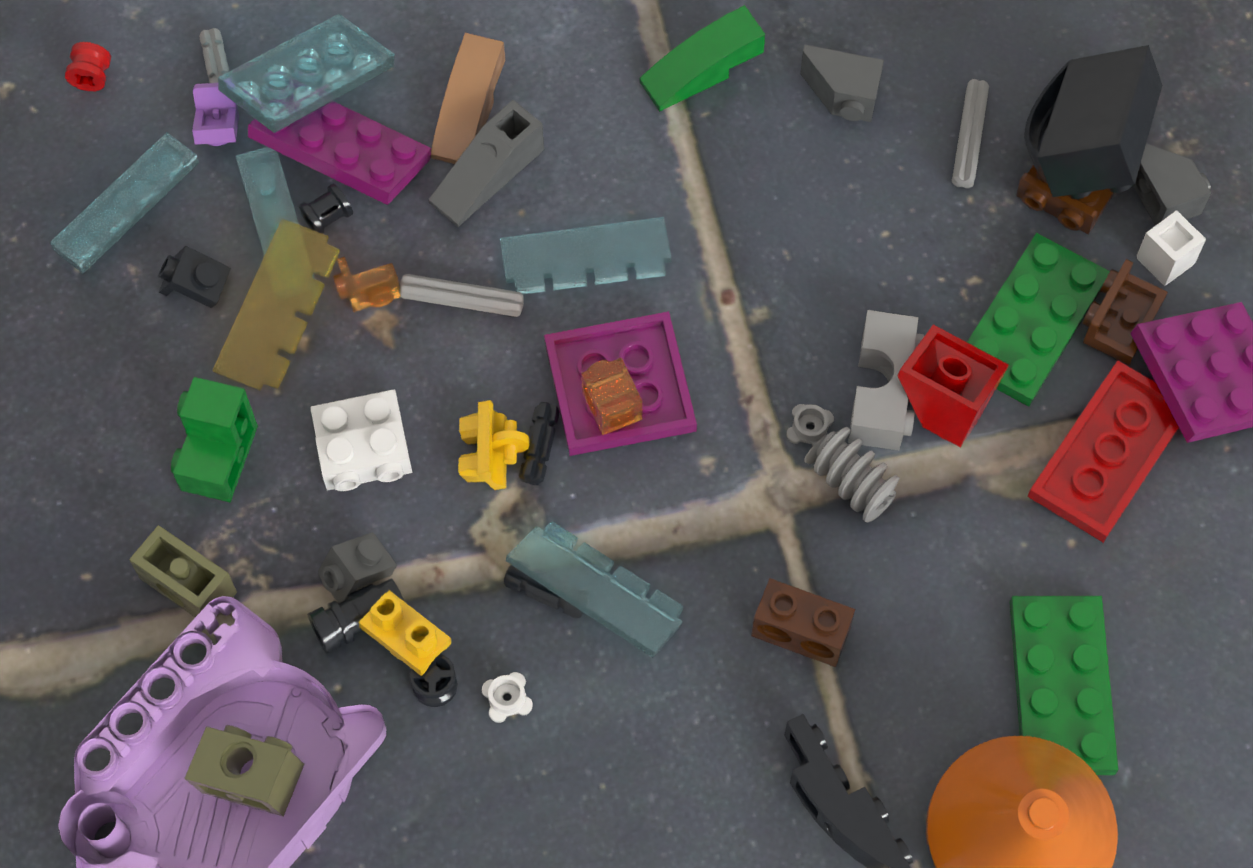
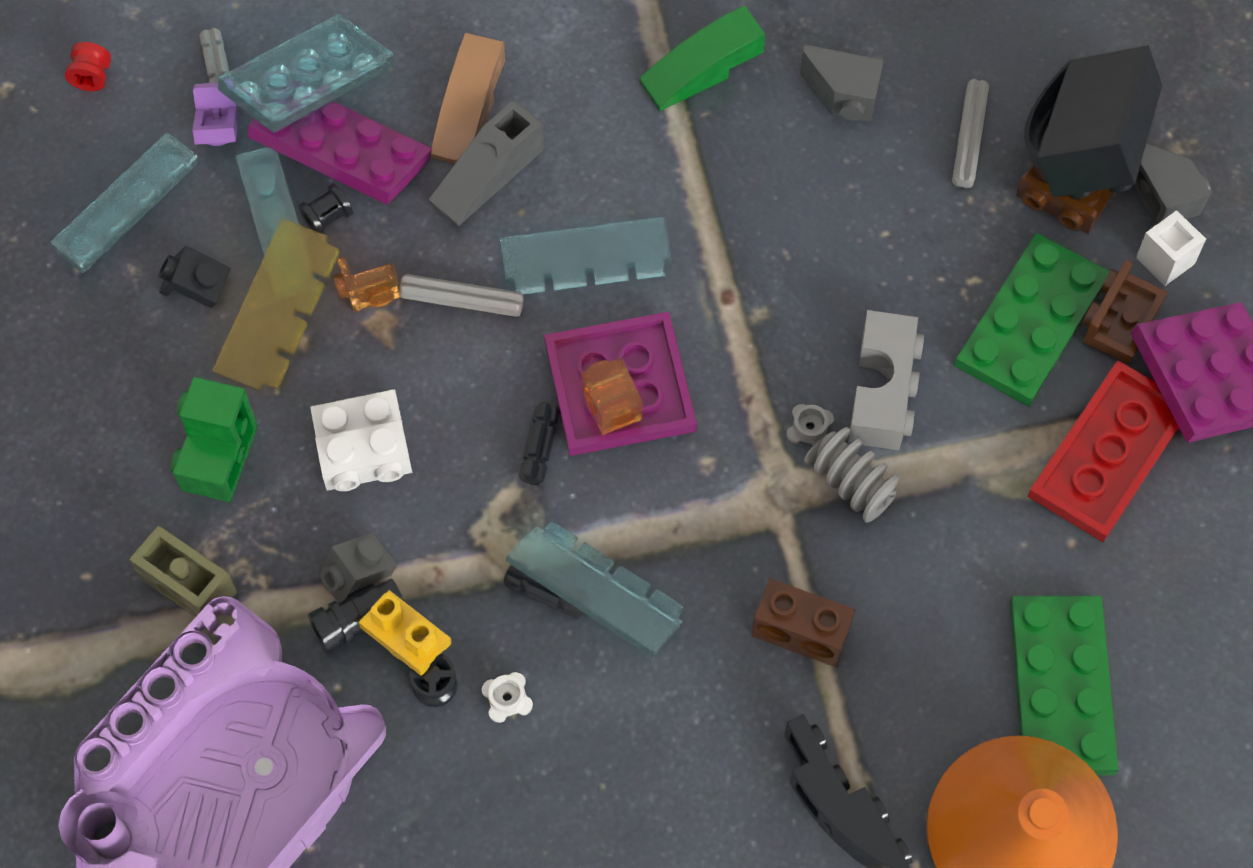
(264, 786): olive brick -> none
(496, 446): yellow hips -> none
(949, 383): red slope -> none

